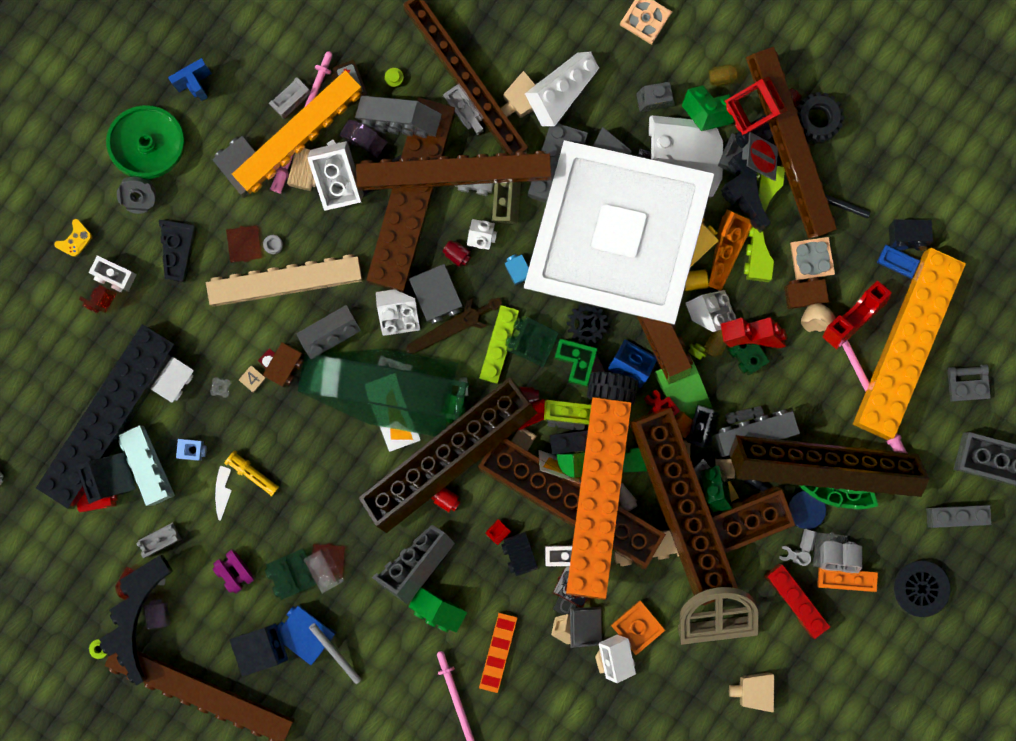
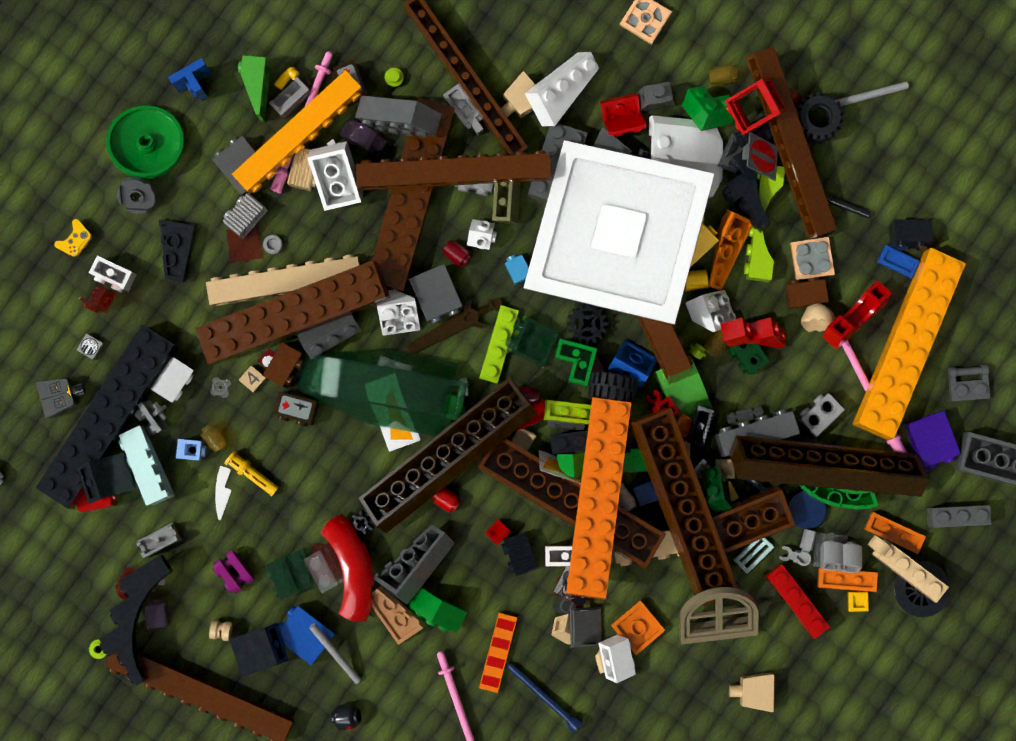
(59, 396): none -> dark grey torso
(90, 346): none -> light grey tile
(154, 414): none -> dark grey hips
(213, 437): none -> clear yellow brick
(220, 630): none -> tan wheel
(244, 215): none -> light grey brick
(256, 76): none -> bright green slope
(290, 73): none -> yellow arm
(293, 312): none -> reddish brown brick
(296, 408): none -> brick
(346, 717): none -> black head
(355, 568): none -> red brick
(358, 523): none -> black gear
(395, 616): none -> medium nougat wing
(572, 721): none -> dark blue piece
(622, 115): none -> red bracket
(644, 493): none -> dark blue piece
(754, 552): none -> light aqua tile
(824, 418): none -> light grey brick
(858, 601): none -> yellow tile
(872, 94): none -> light grey bar
(894, 532): none -> orange plate
(907, 569): none -> tan hinge
(932, 439): none -> dark purple brick

